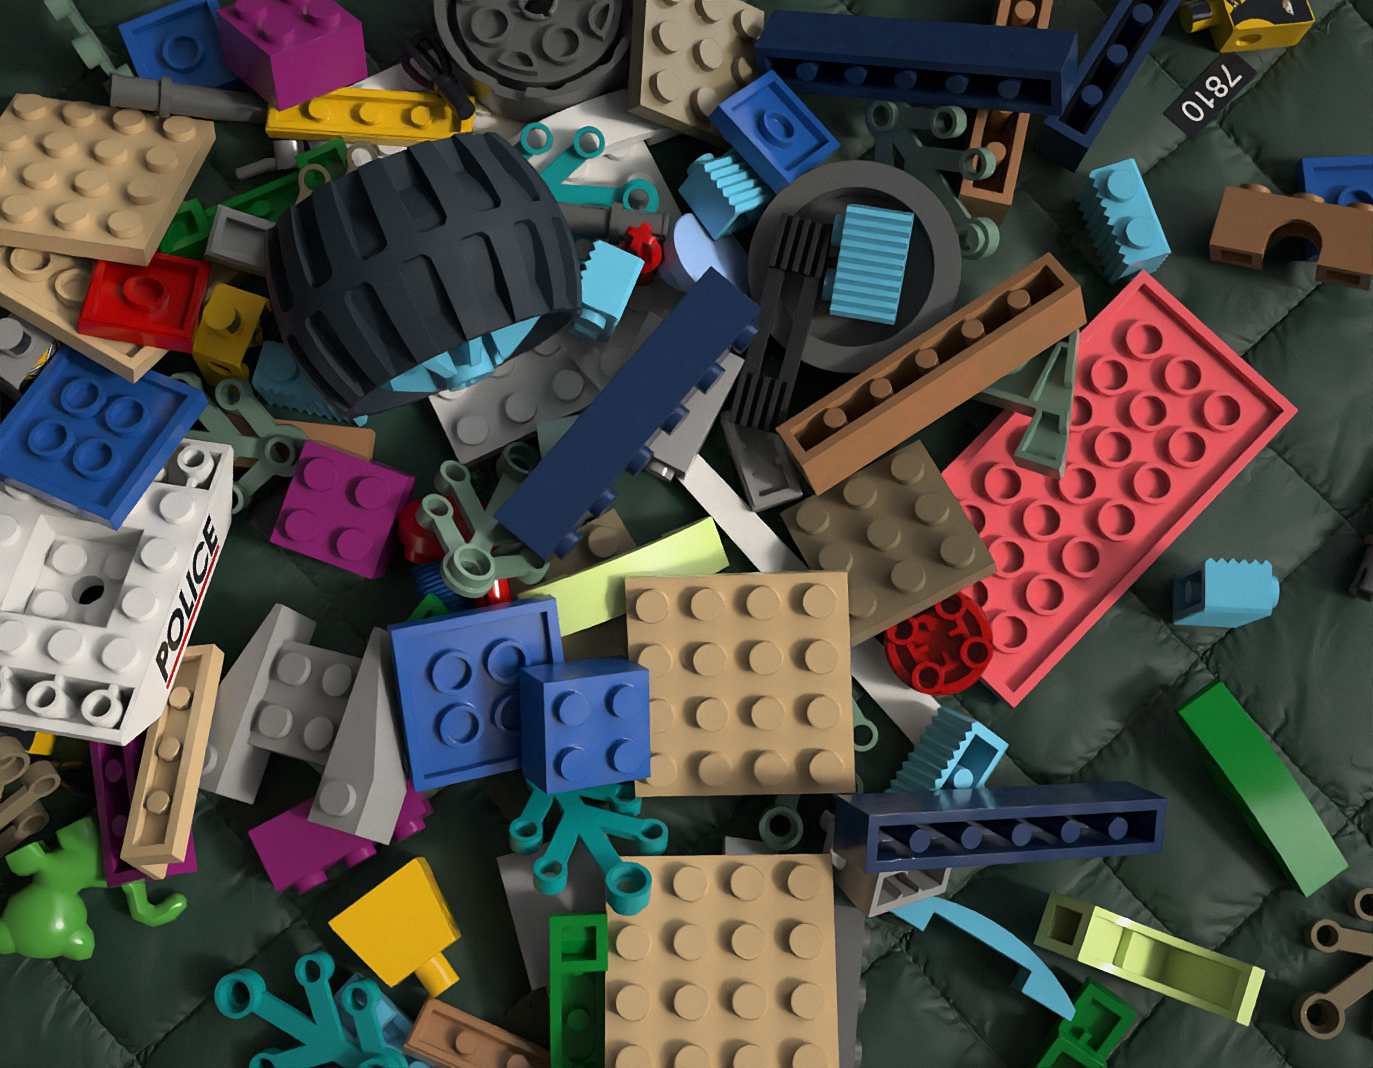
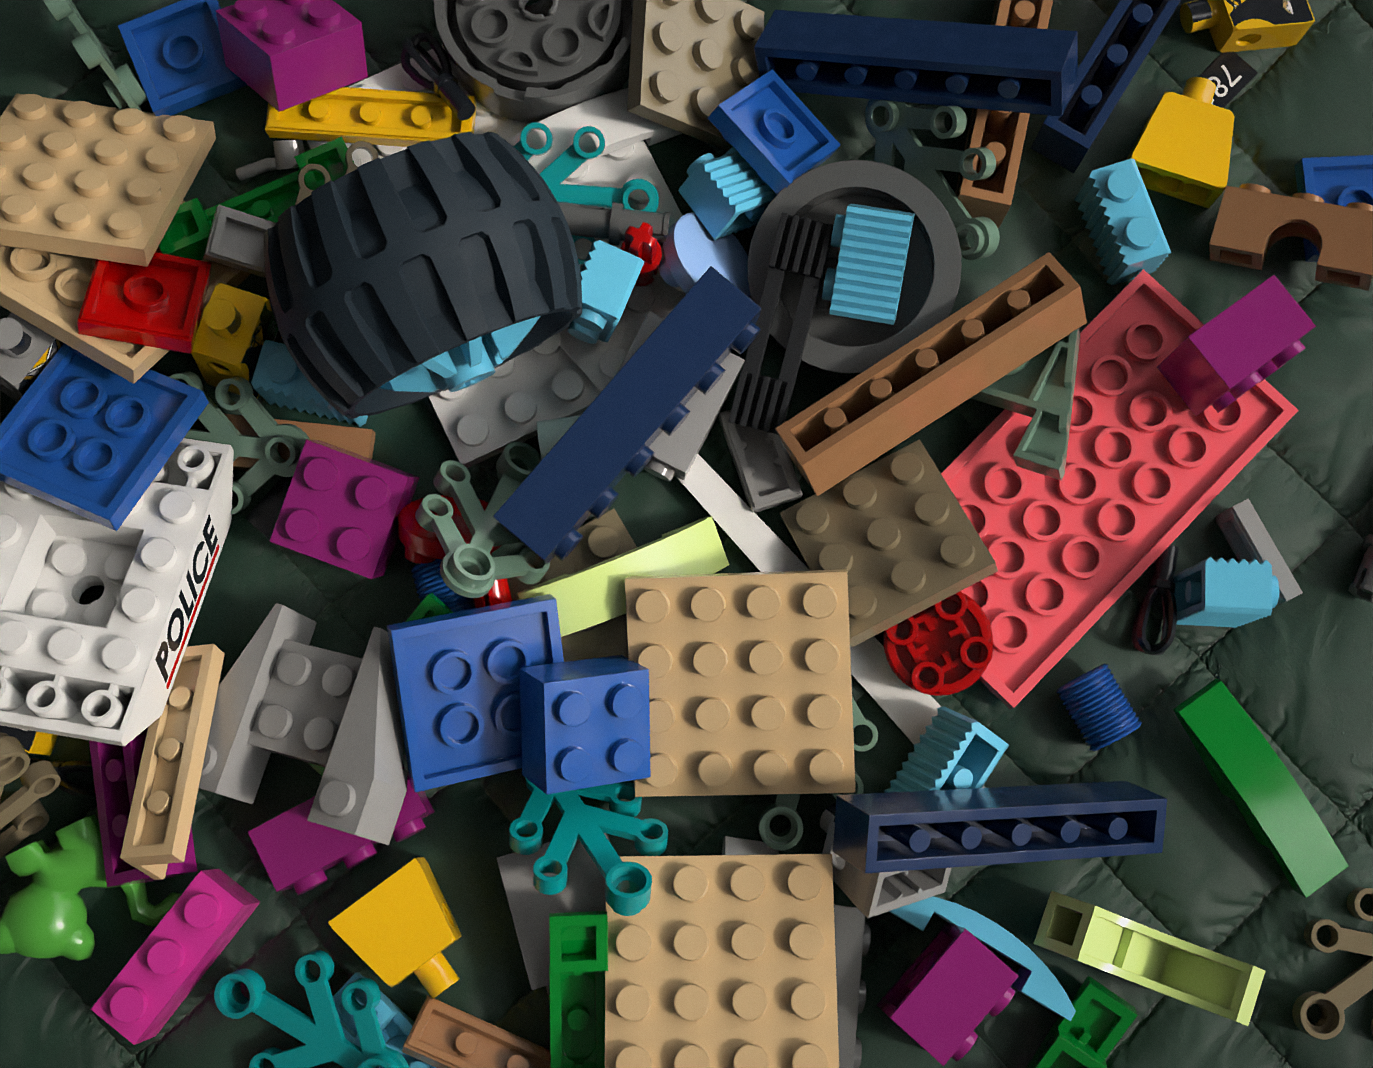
(175, 956): none -> dark pink brick
(187, 99): dark grey pin -> none
(949, 993): none -> magenta brick
(1099, 707): none -> blue piece
(1160, 584): none -> black piece
(1186, 145): none -> yellow torso
(1237, 348): none -> magenta brick
(1252, 541): none -> light grey tile

